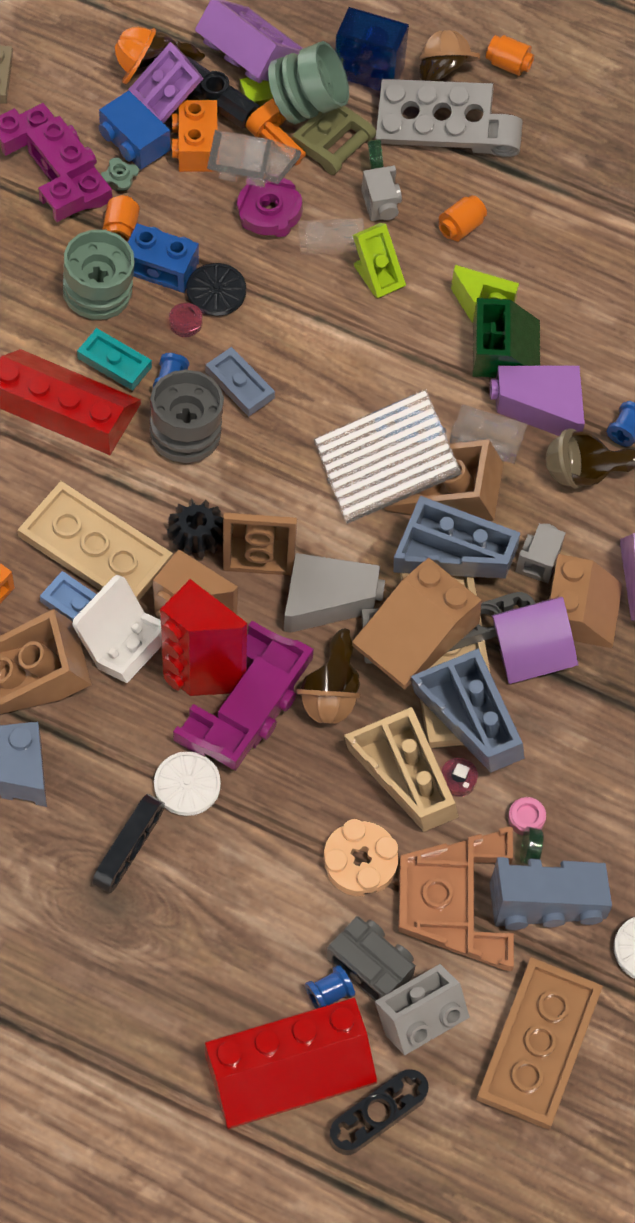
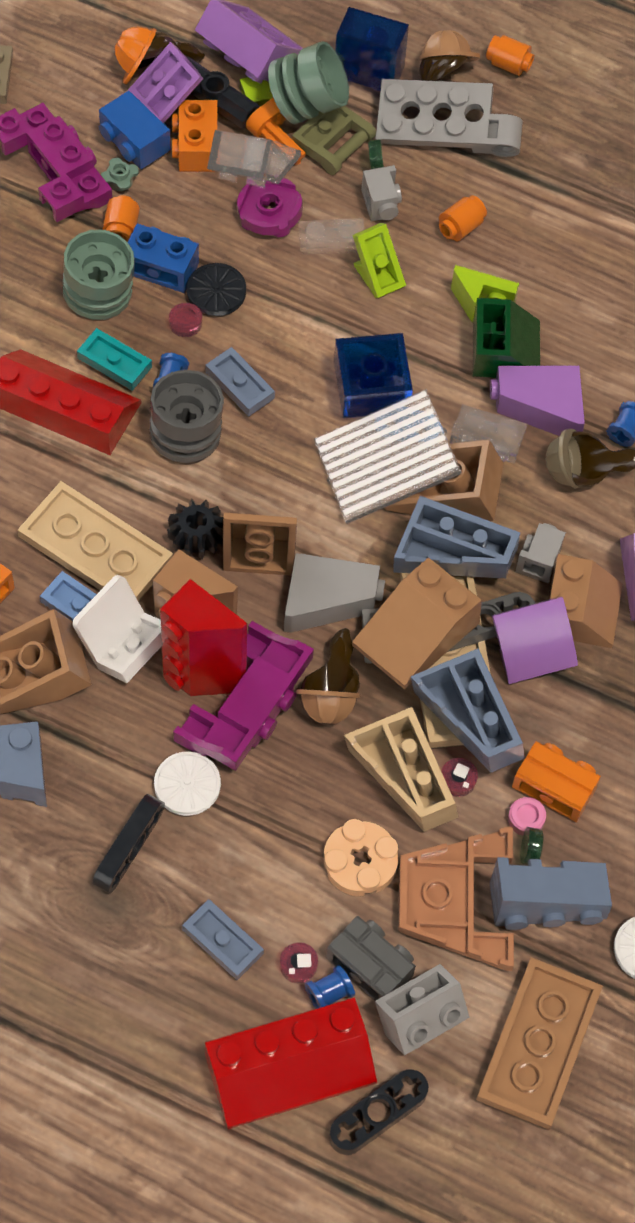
(222, 939): none -> sand blue plate
(299, 962): none -> clear pink tile
(371, 373): none -> clear blue brick
(556, 780): none -> orange brick

